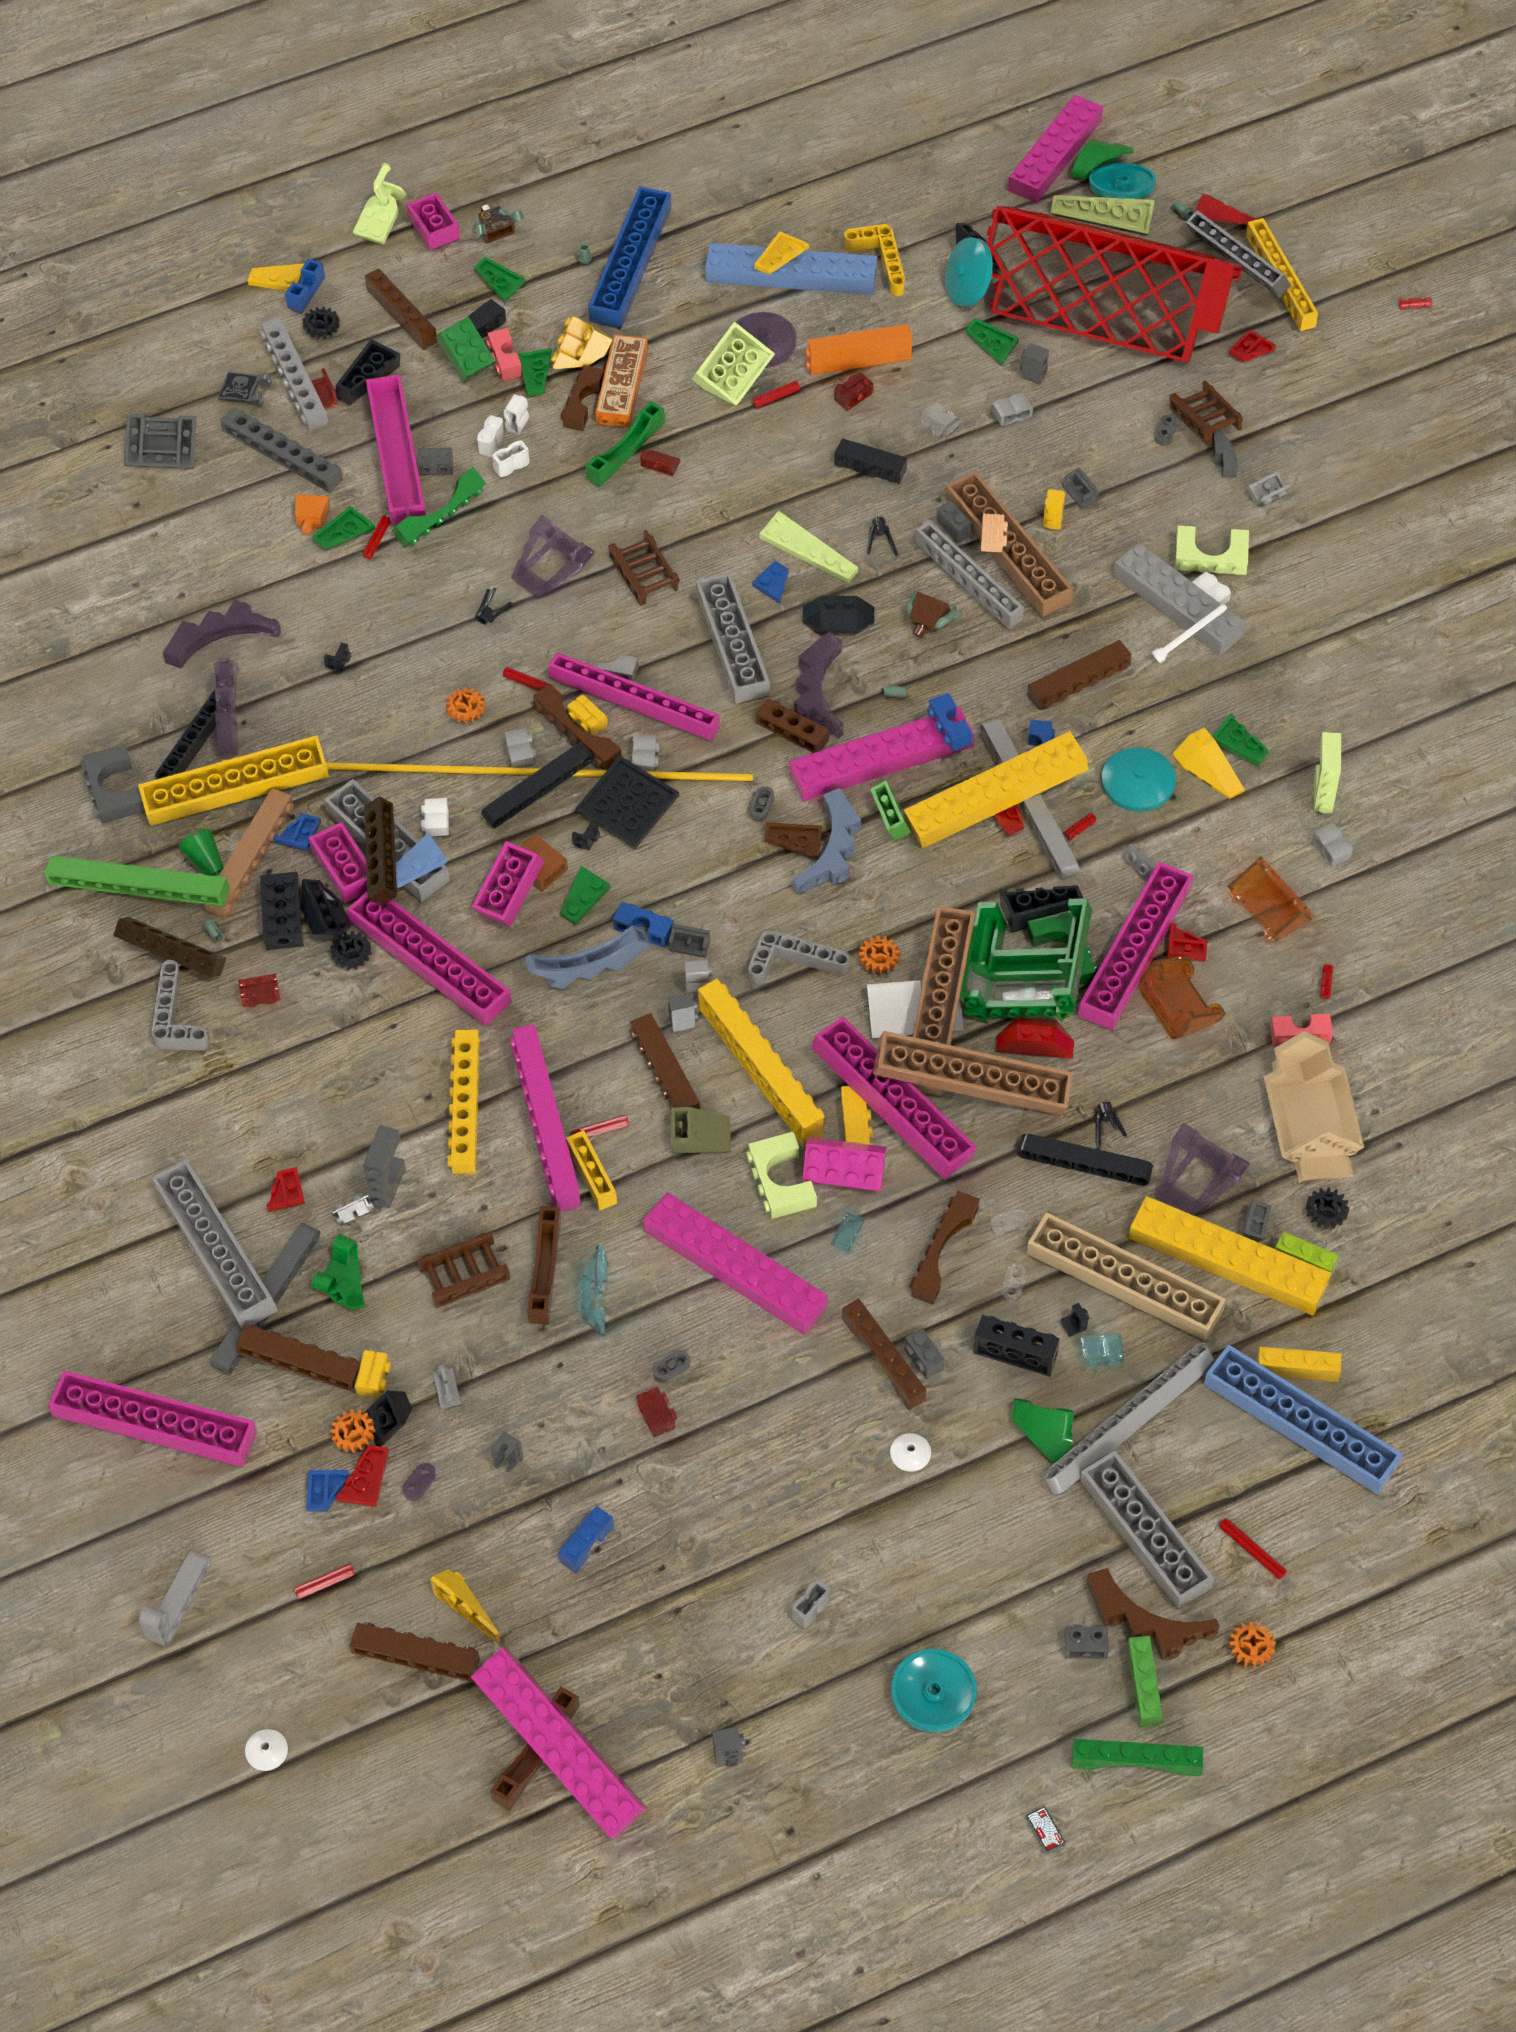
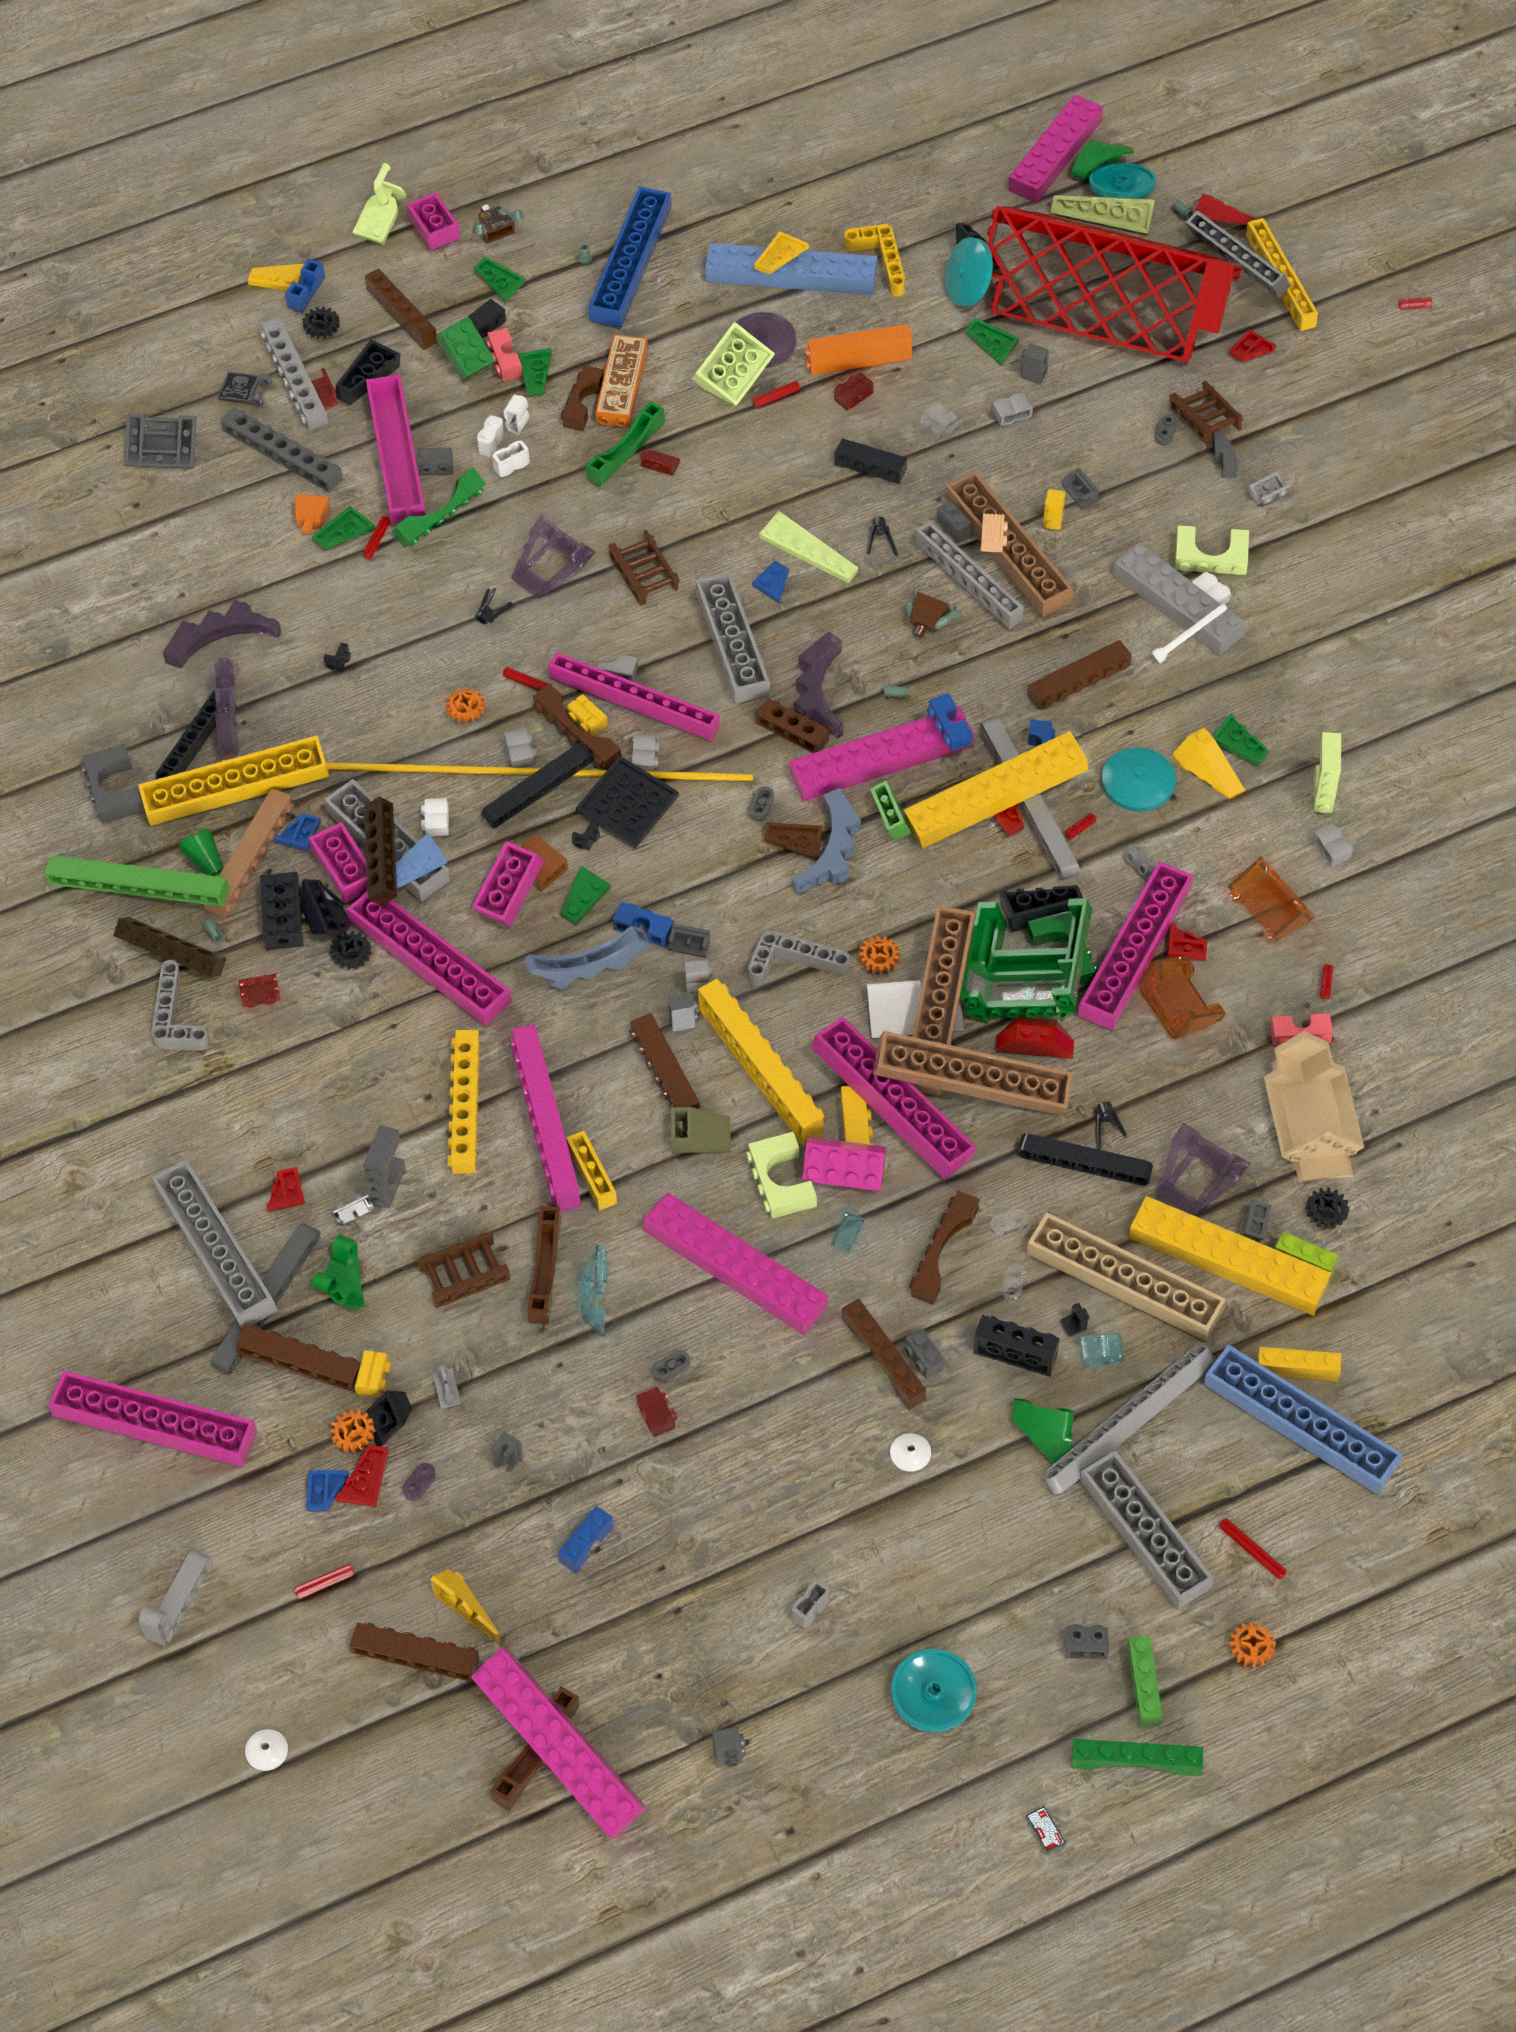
(579, 344): yellow brick -> none
(604, 1126): axle -> none
(838, 614): black wedge -> none
(1167, 1634): reddish brown arch -> none

